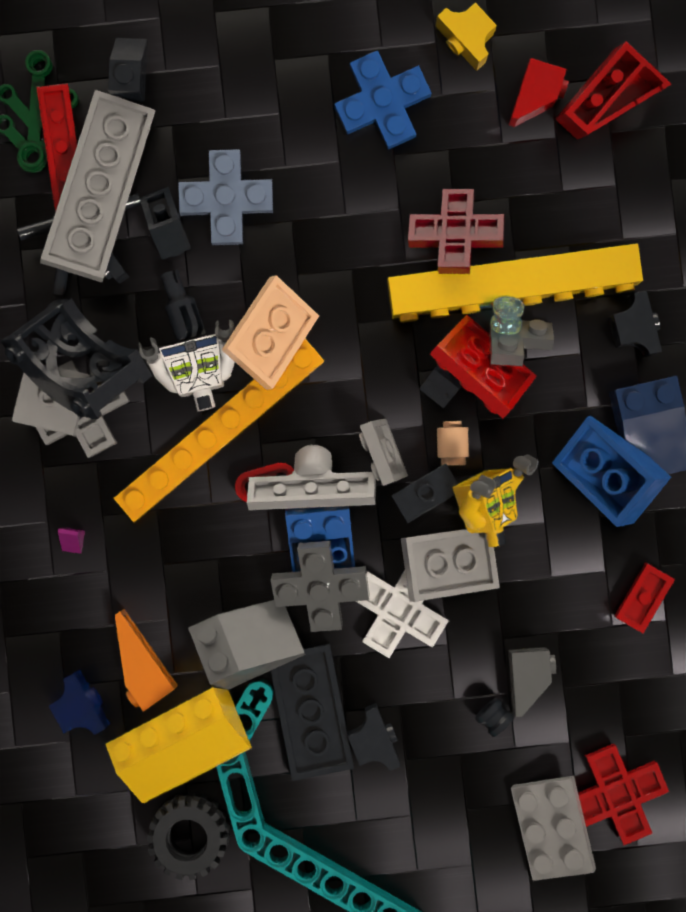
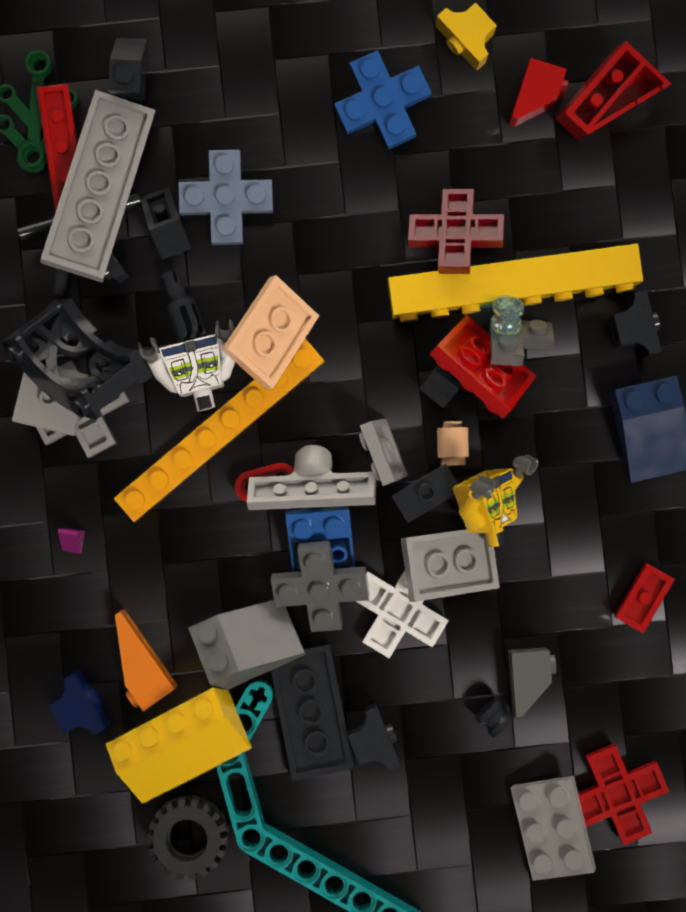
(611, 472): blue slope -> none

